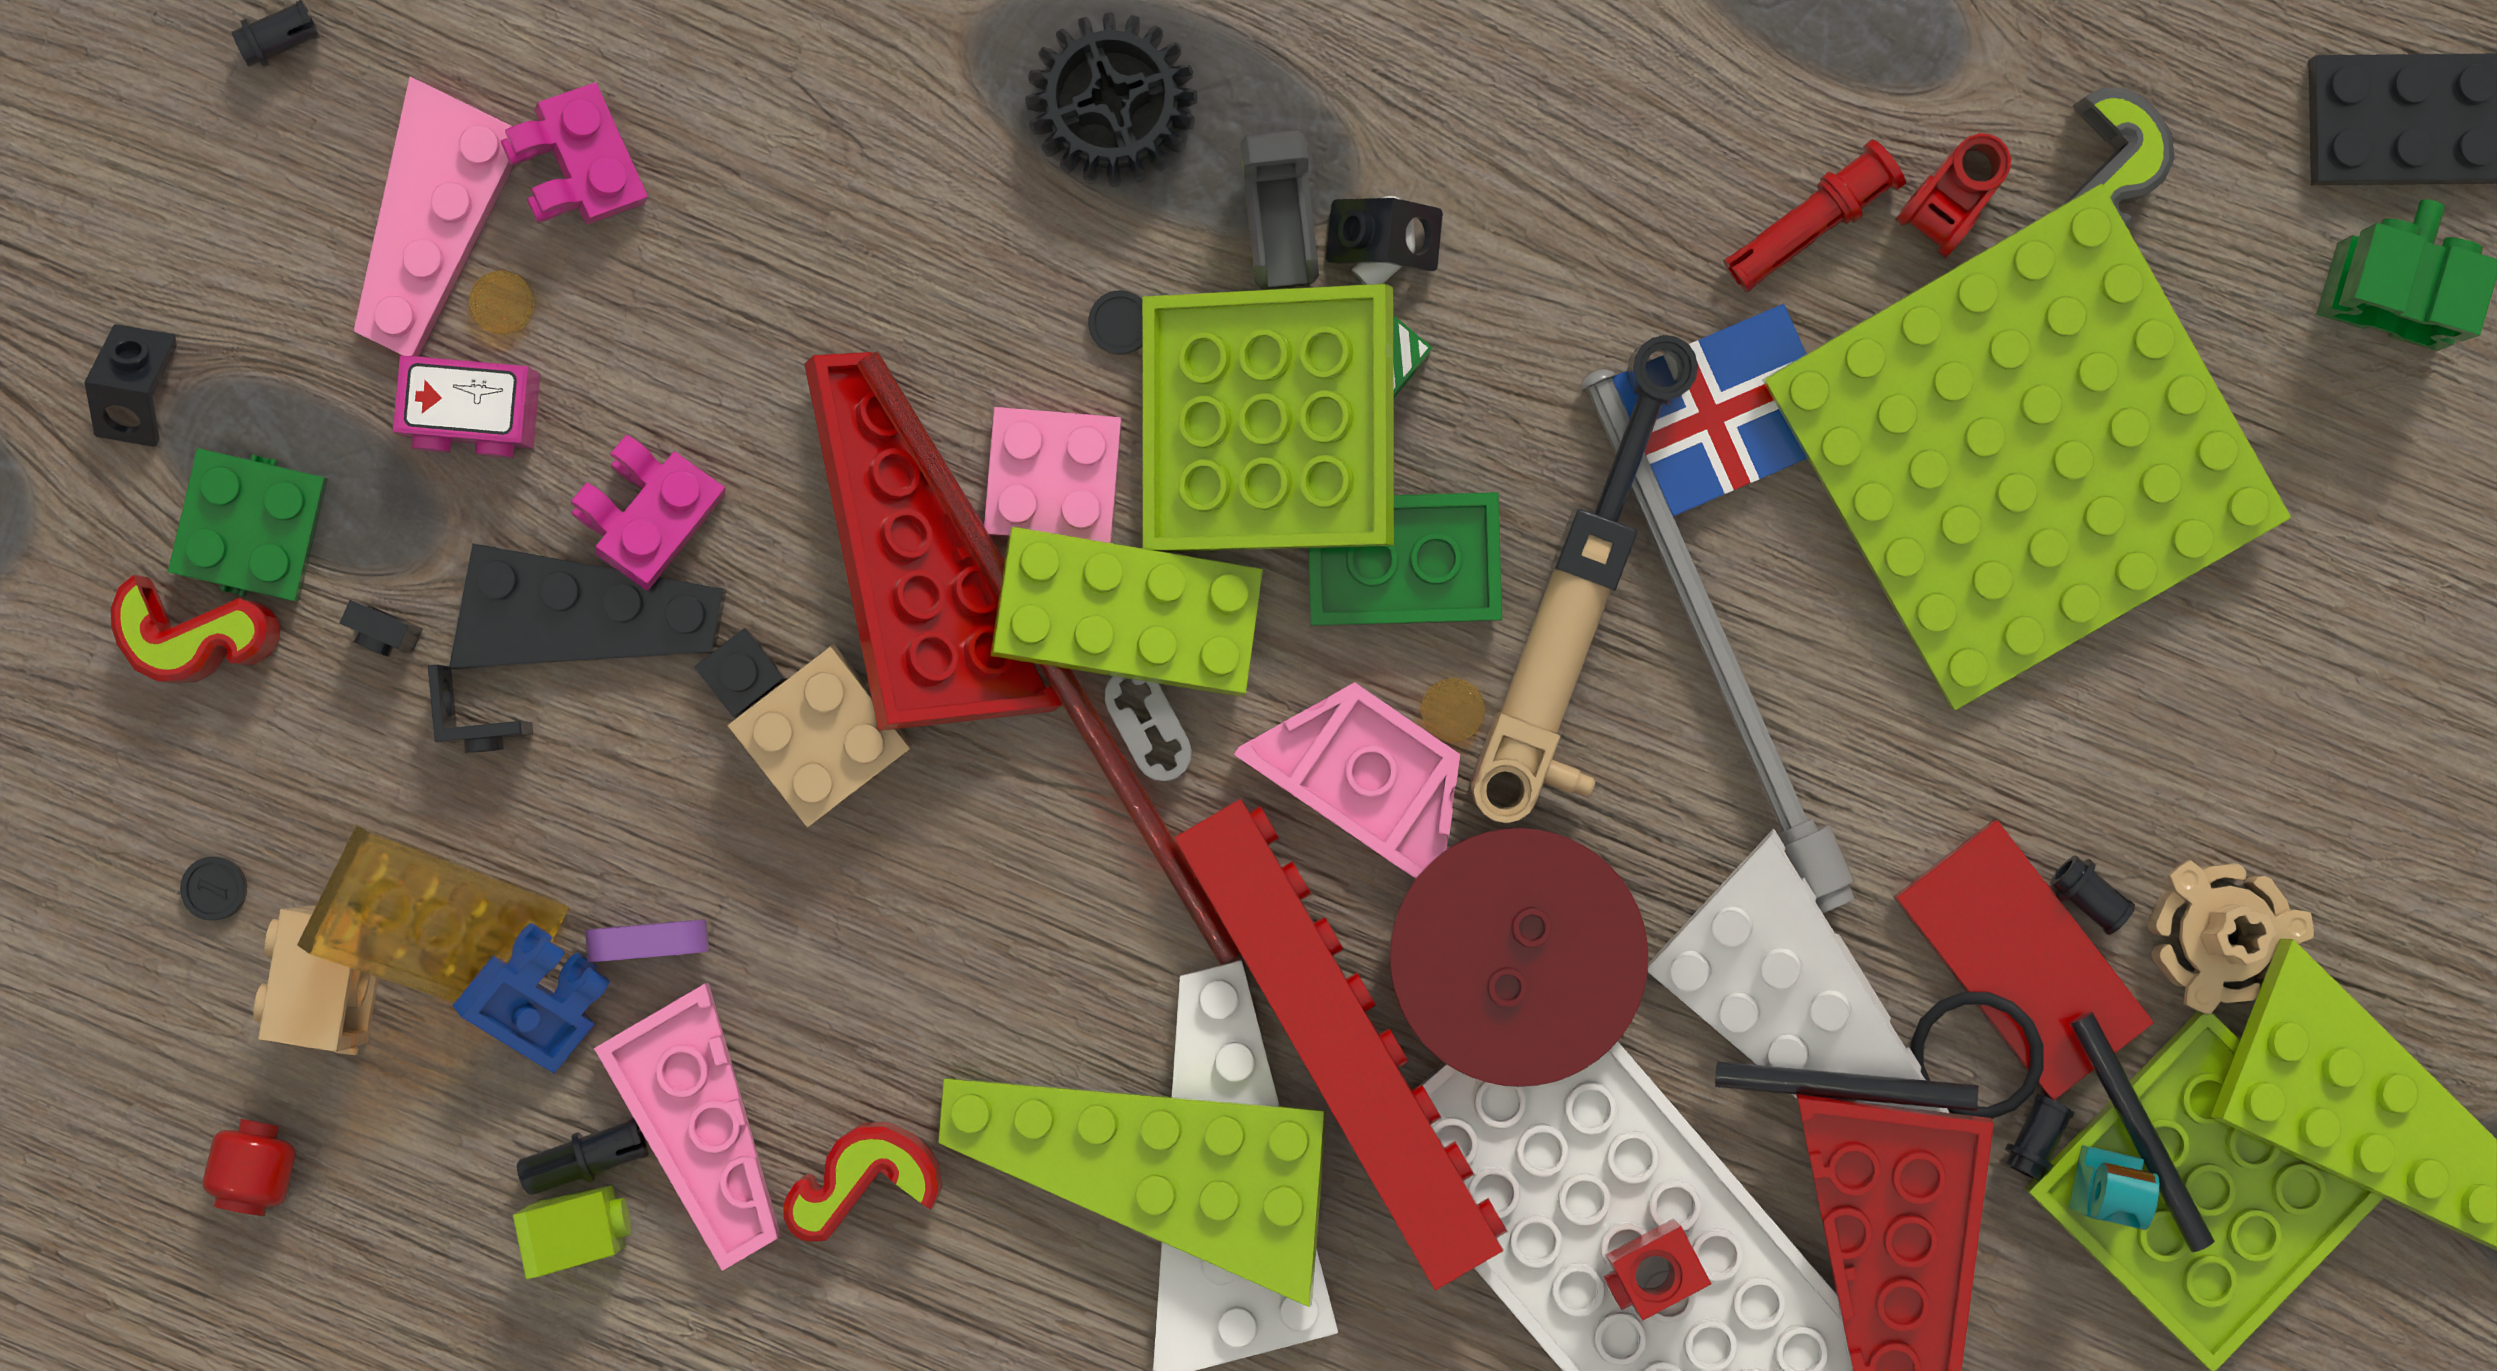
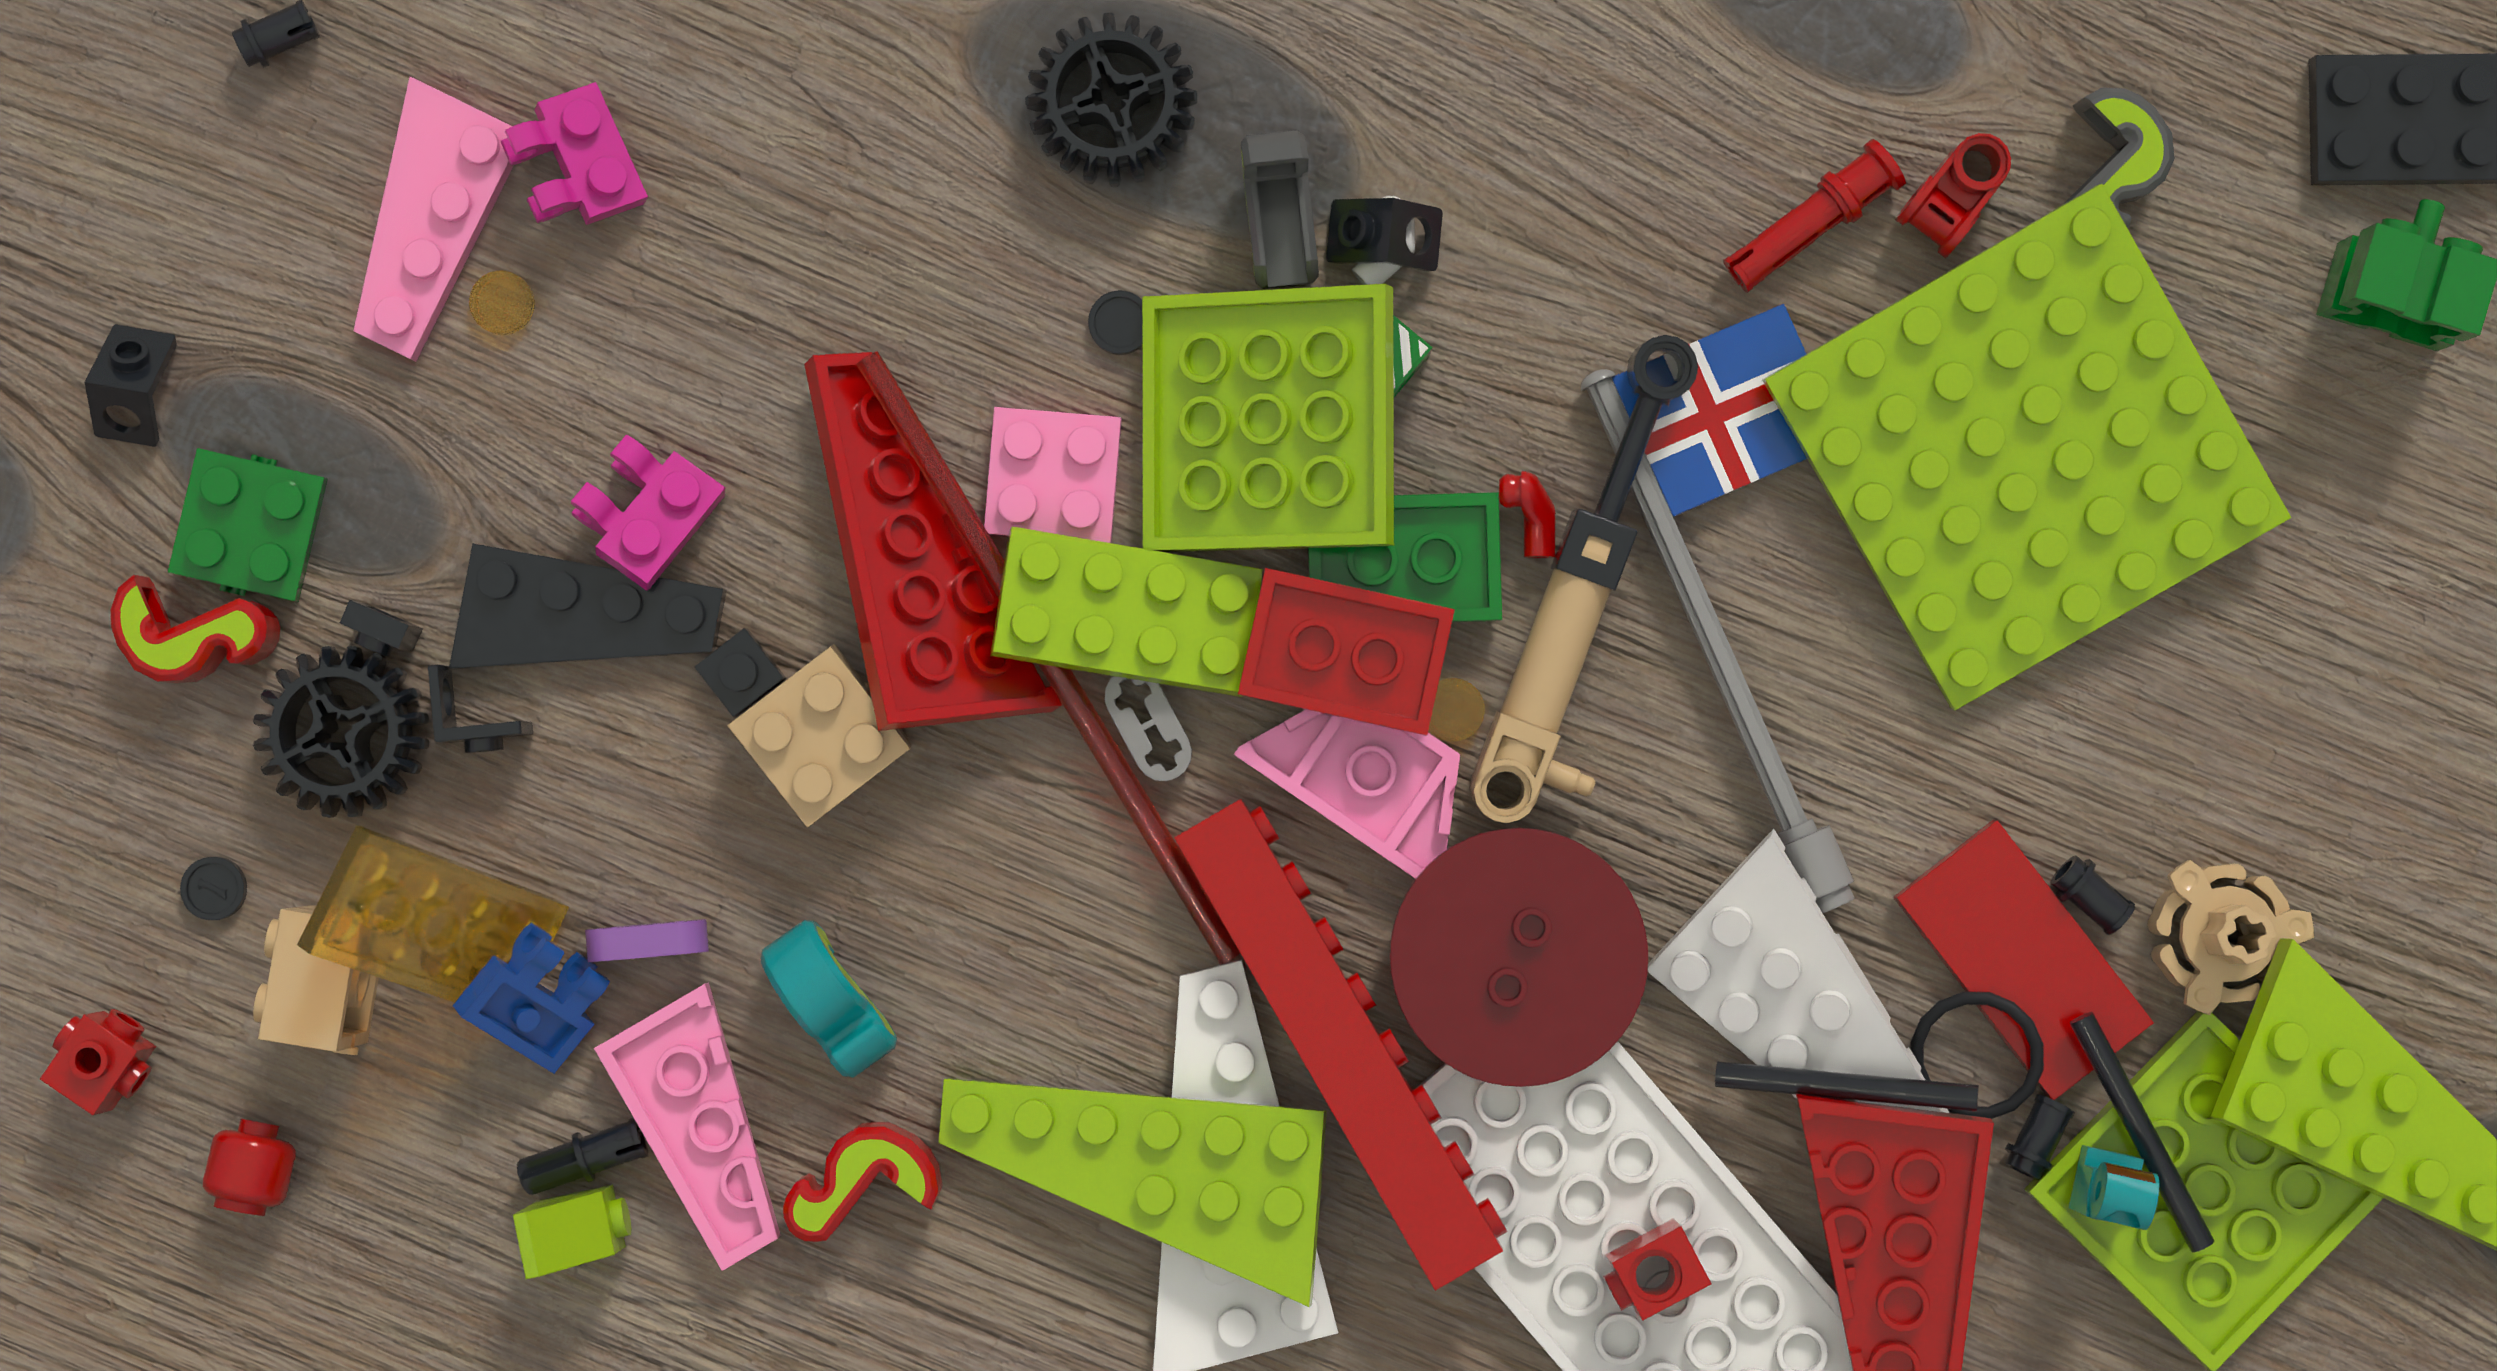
(99, 1060): none -> red brick
(326, 708): none -> black gear
(466, 404): brick -> none
(827, 999): none -> teal animal
(1346, 651): none -> red plate
(1538, 512): none -> red arm

